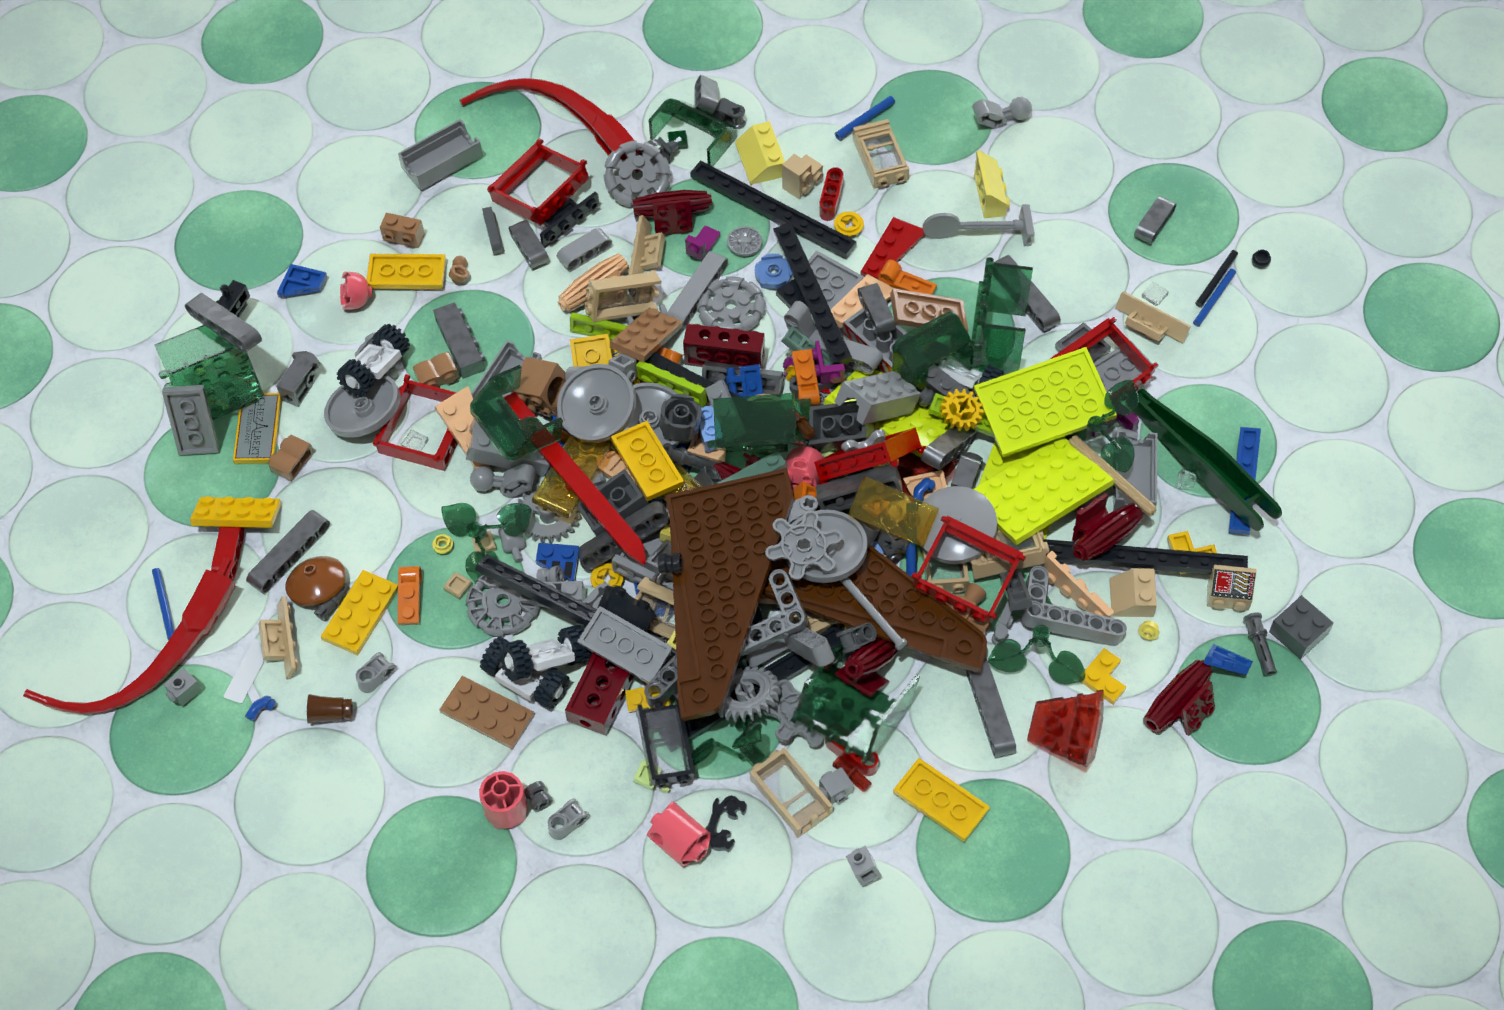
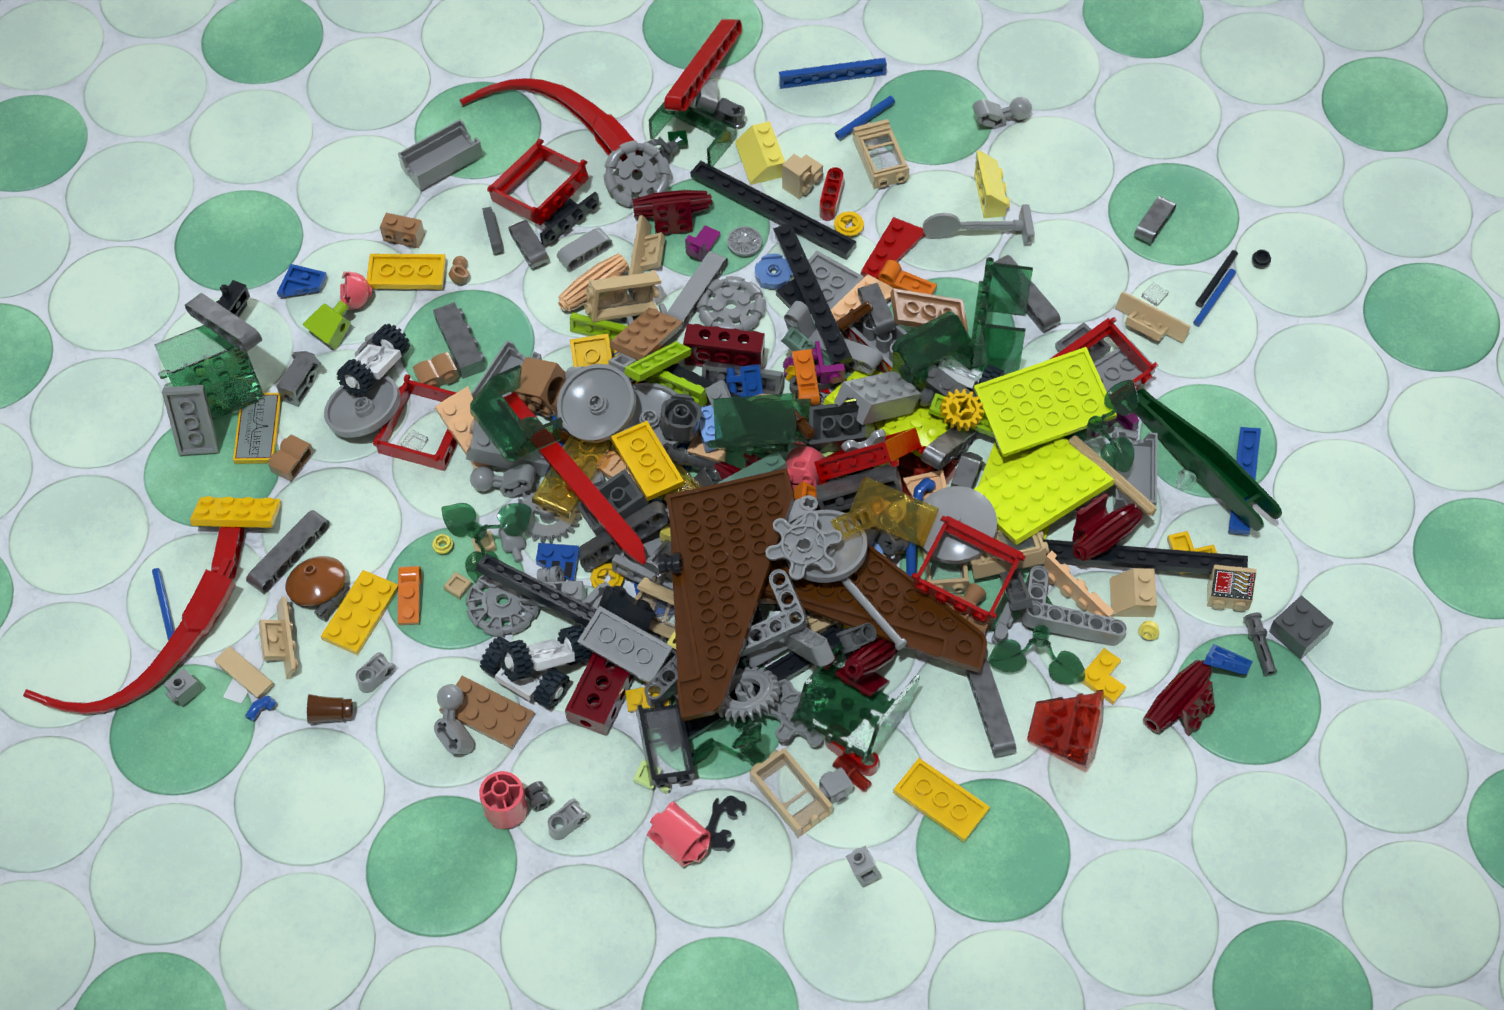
(244, 673): none -> tan tile
(329, 323): none -> lime torso
(448, 729): none -> light grey beam
(657, 361): none -> lime plate
(703, 65): none -> red beam
(832, 73): none -> blue plate
(854, 315): none -> reddish brown axle
(857, 528): none -> clear yellow slope

